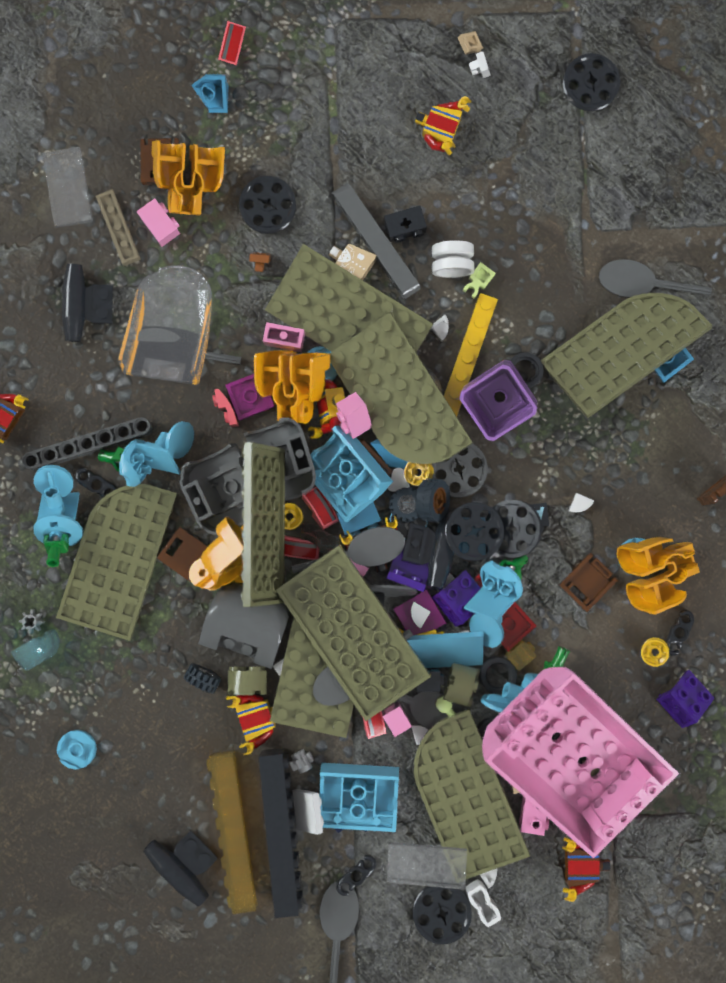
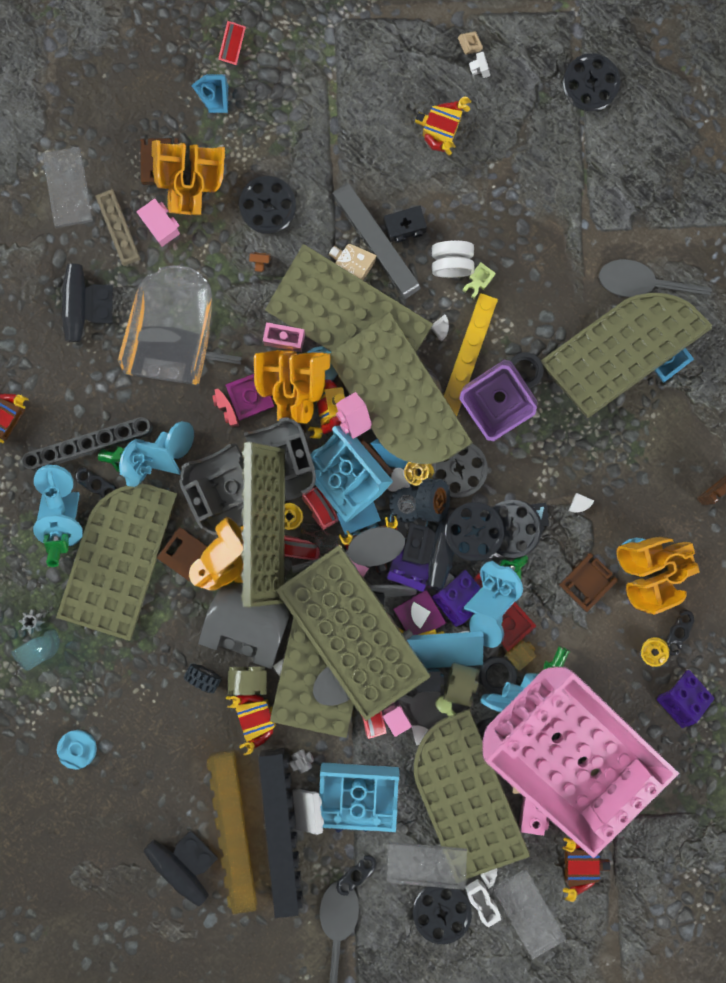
(529, 914): none -> clear tile

